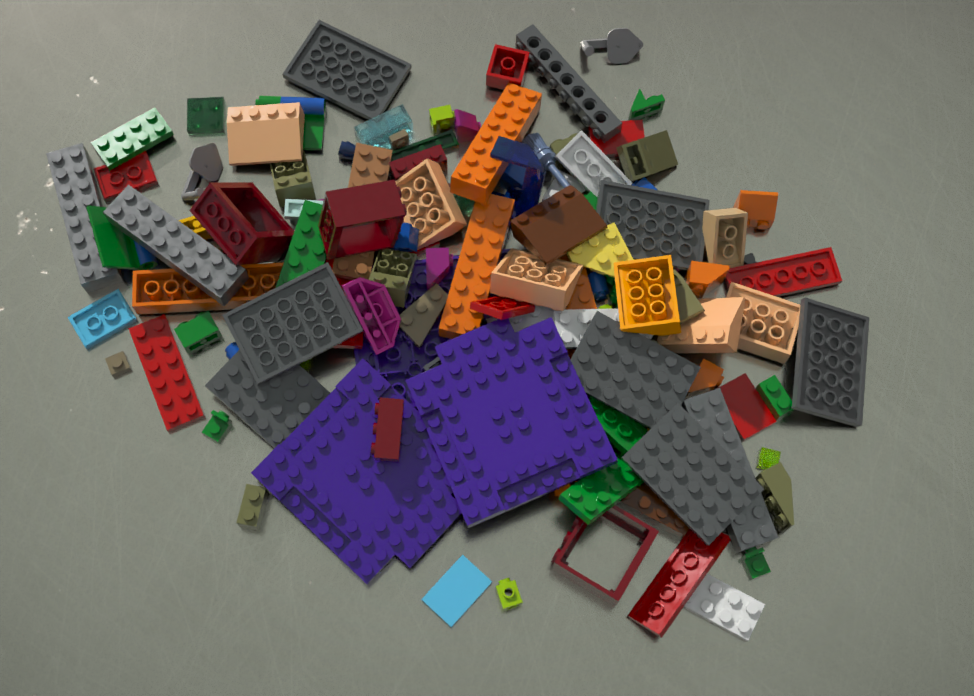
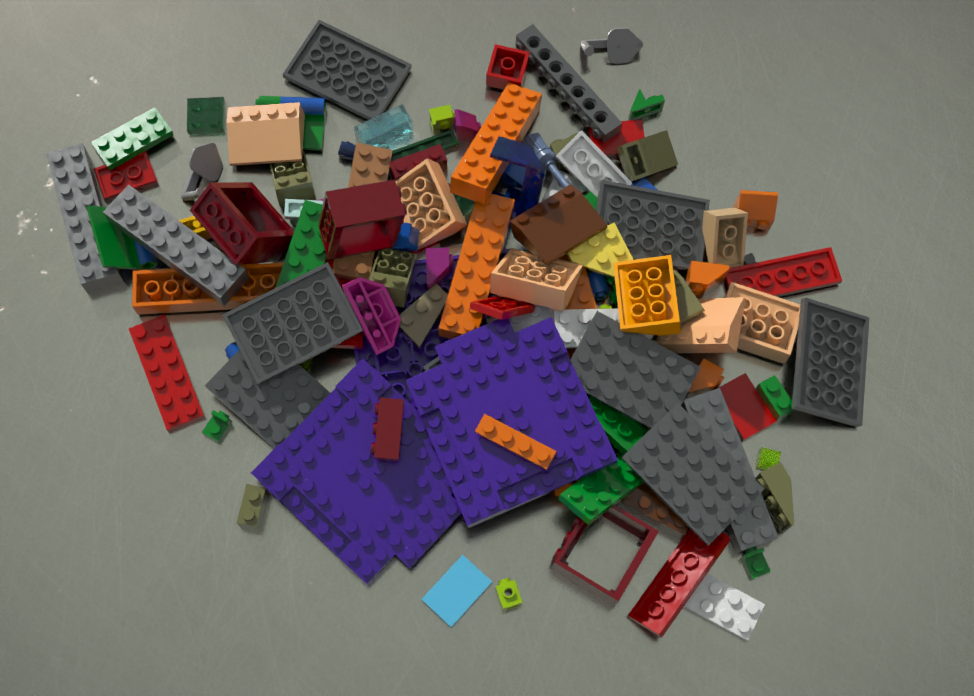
(102, 319): medium azure tile -> none
(118, 364): dark tan plate -> none
(197, 331): green brick -> none
(399, 139): dark tan plate -> none
(515, 442): none -> orange plate

